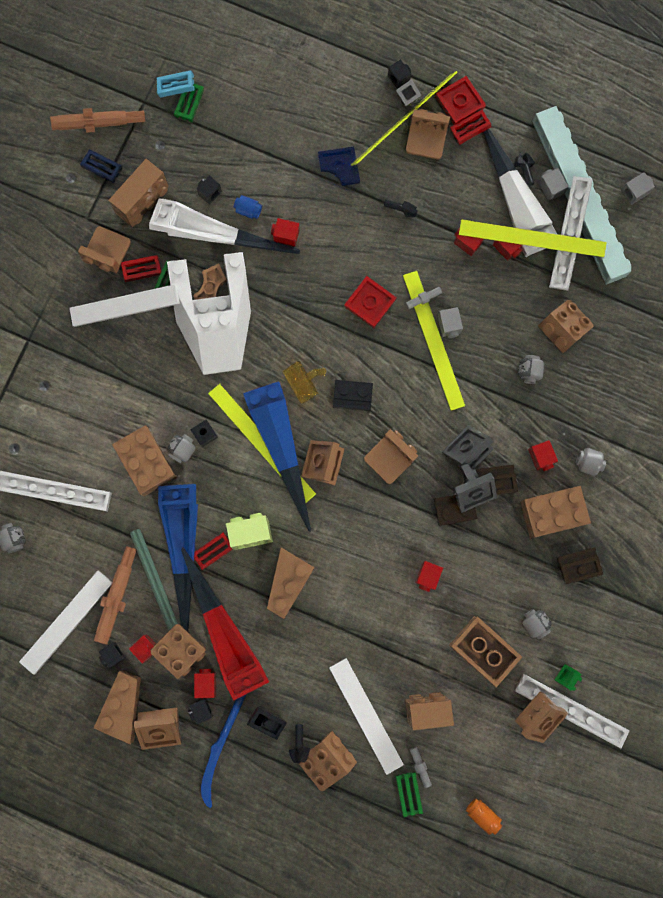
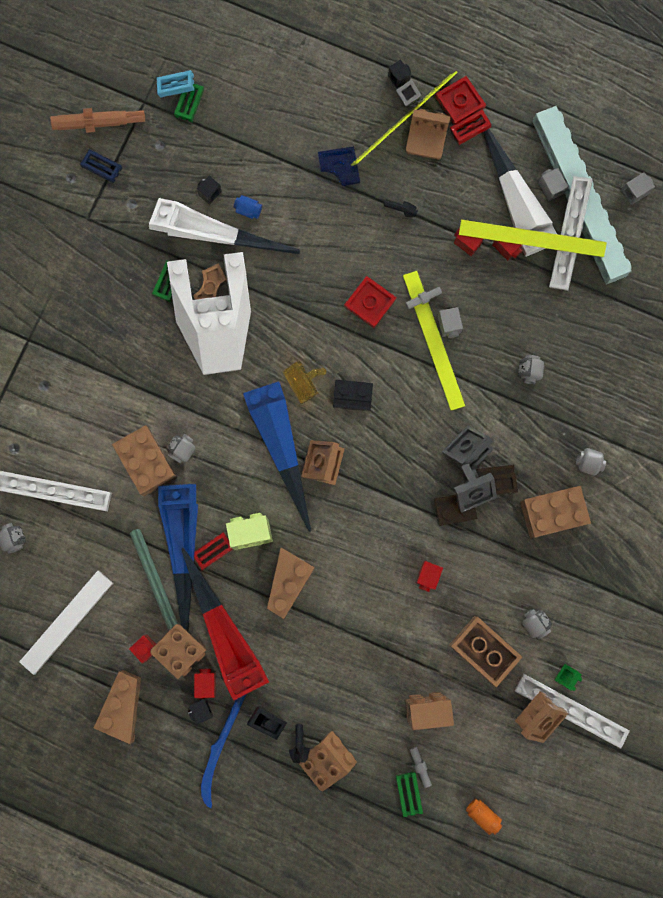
(105, 250): medium nougat bracket -> none
(111, 655): black plate -> none
(113, 603): nougat piece -> none
(124, 305): white tile -> none
(139, 193): medium nougat brick -> none
(155, 258): red tile -> none
(158, 728): medium nougat bracket -> none
(204, 439): black plate -> none
(249, 429): neon yellow piece -> none
(285, 232): red brick -> none
(366, 716): white tile -> none
(391, 456): medium nougat bracket -> none
(525, 165): black bar -> none
(543, 456): red brick -> none
(565, 325): medium nougat bracket -> none
(580, 566): dark brown plate -> none

